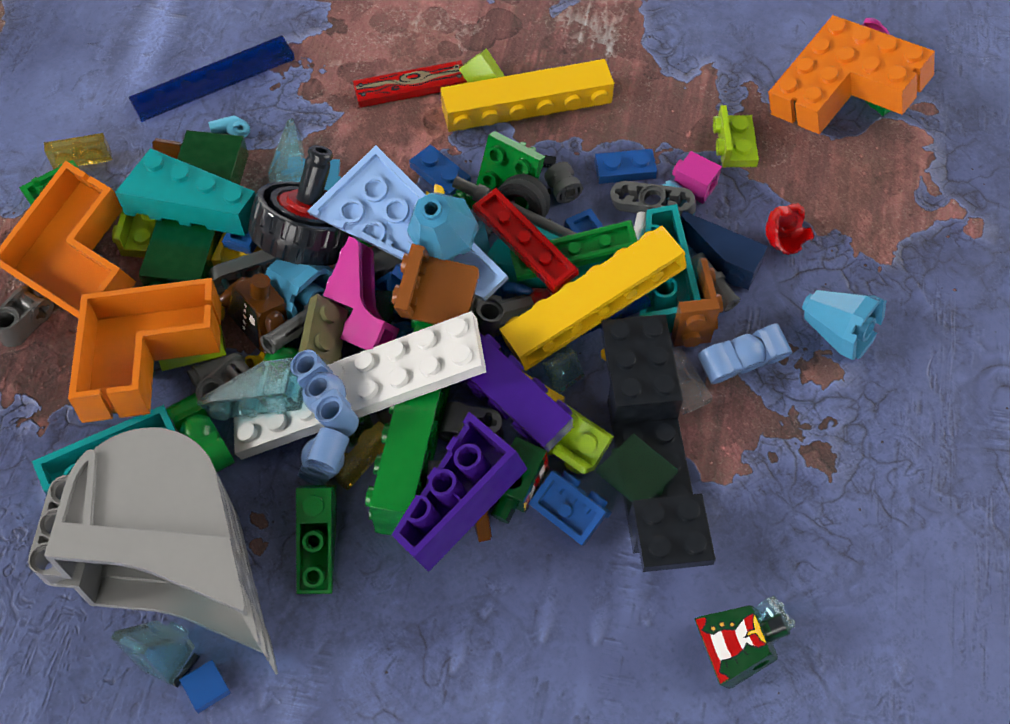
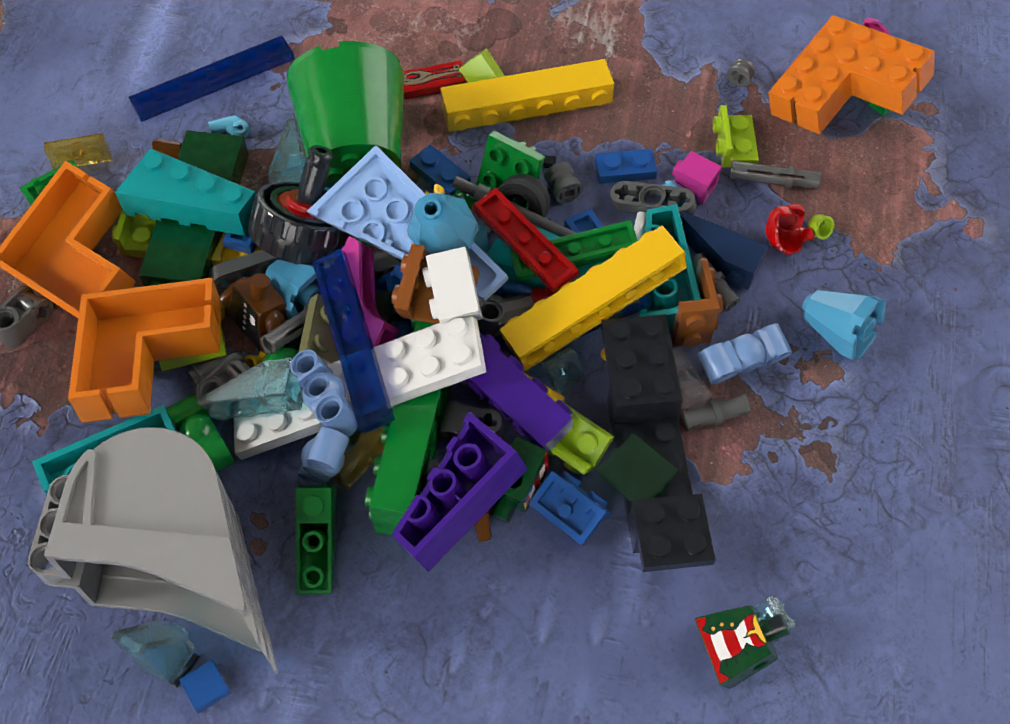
(348, 102): none -> green cone
(353, 342): none -> clear blue tile
(452, 285): none -> white brick
(715, 412): none -> dark grey pin
(741, 72): none -> dark grey bush
(810, 179): none -> dark grey pin
(821, 225): none -> lime hinge

